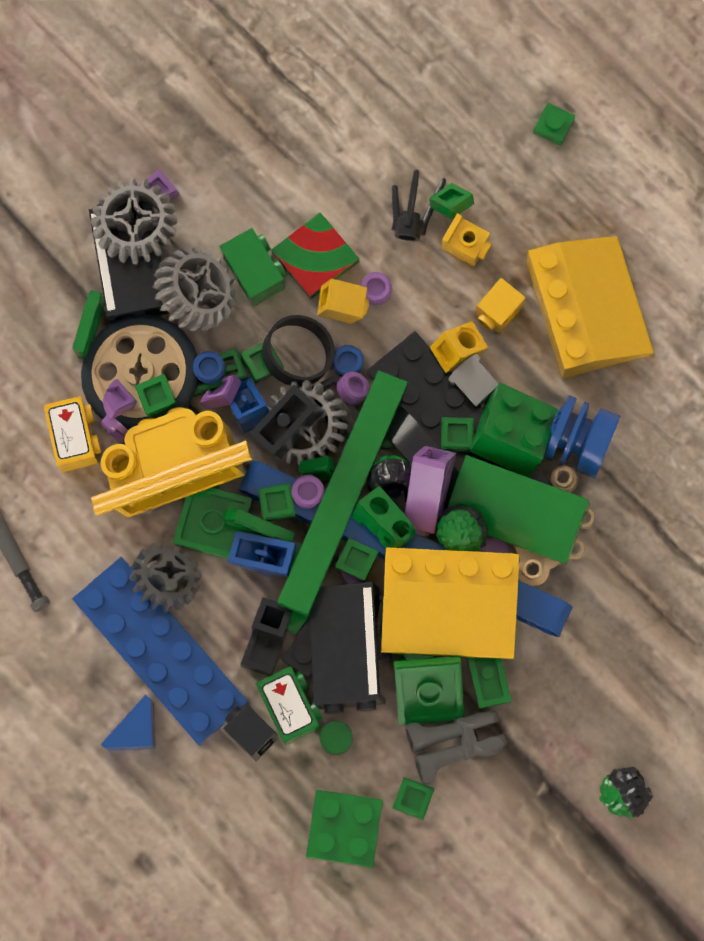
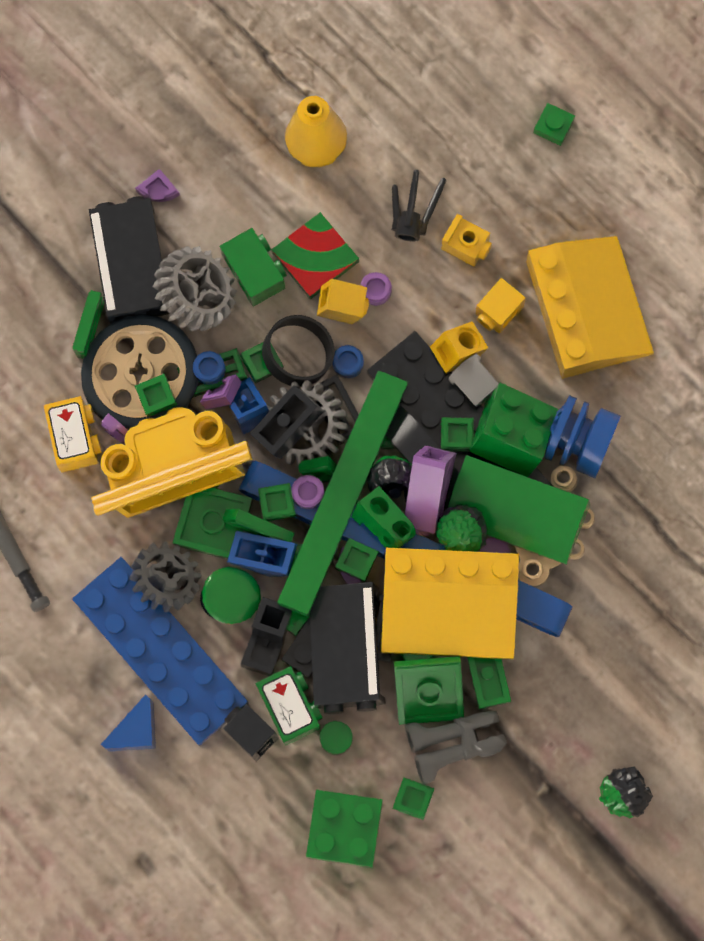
(117, 400): medium lavender tile -> none
(121, 221): light grey gear -> none
(230, 595): none -> green piece
(315, 133): none -> yellow cone
(353, 388): medium lavender tile -> none
(451, 200): green plate -> none

